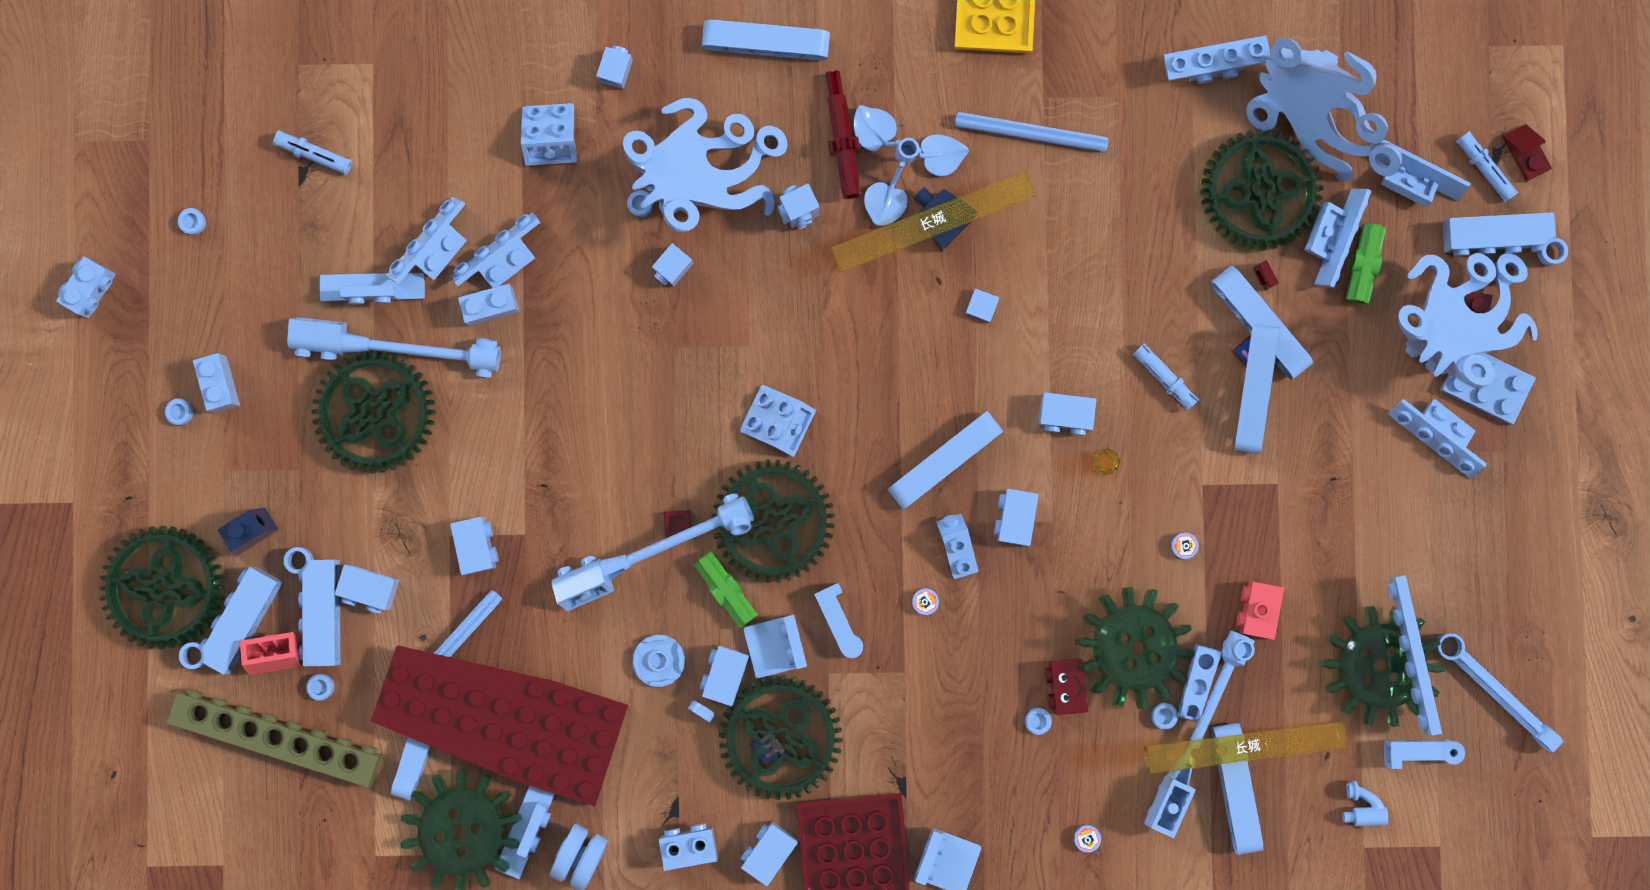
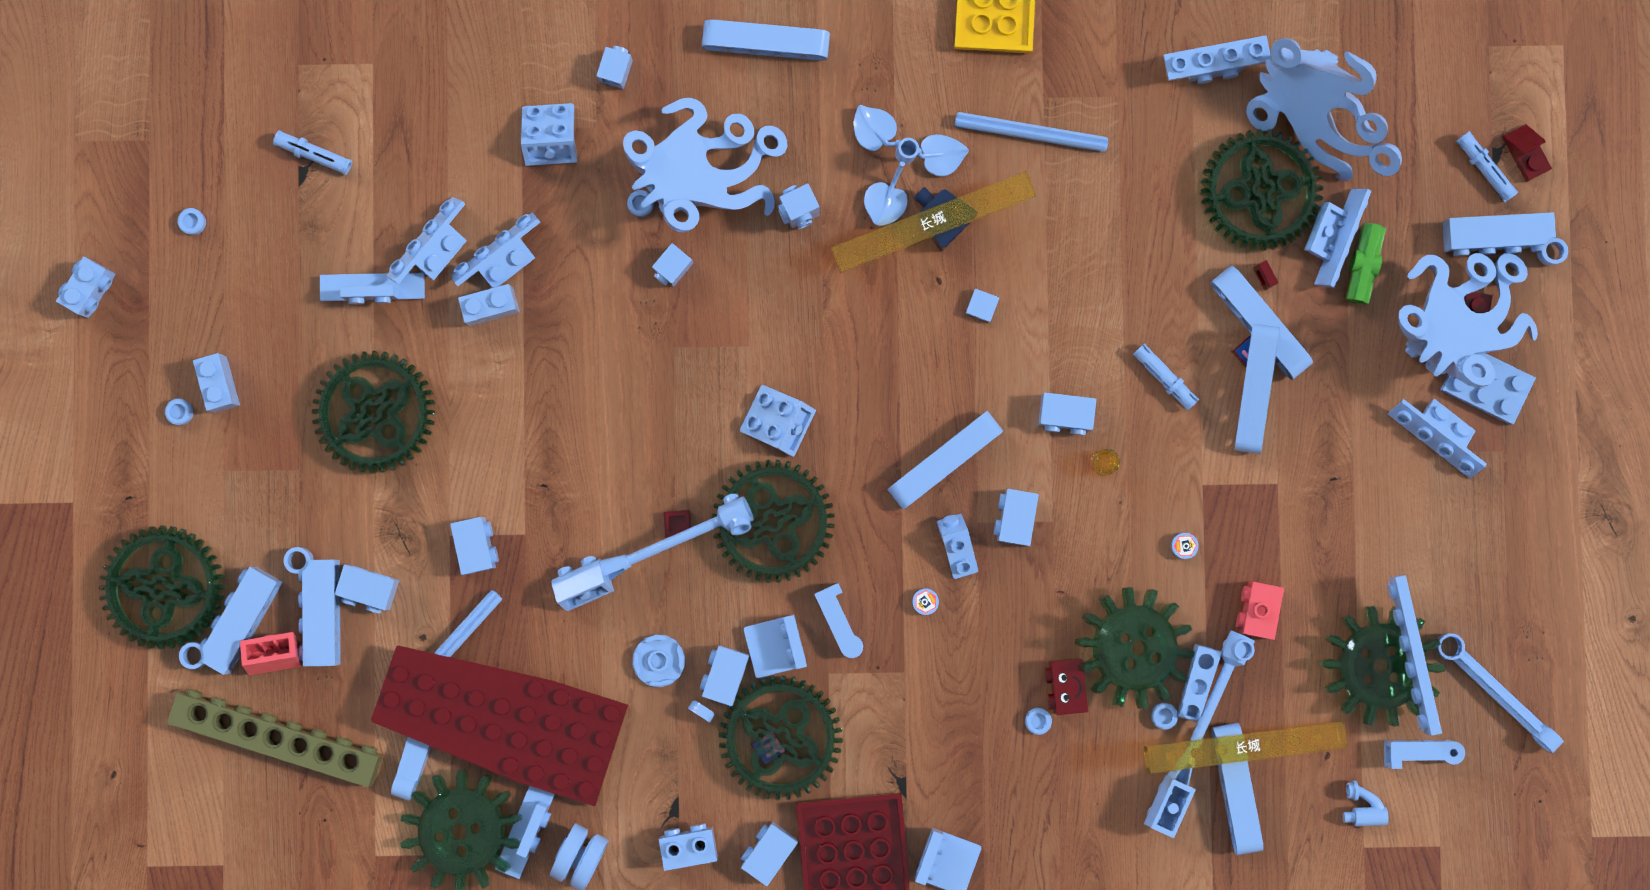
(246, 530): dark blue torso -> none
(320, 687): light blue tile -> none
(332, 339): light blue bar -> none
(725, 589): bright green piece -> none
(843, 145): dark red piece -> none
(1087, 838): tile -> none
(1421, 179): light blue bracket -> none

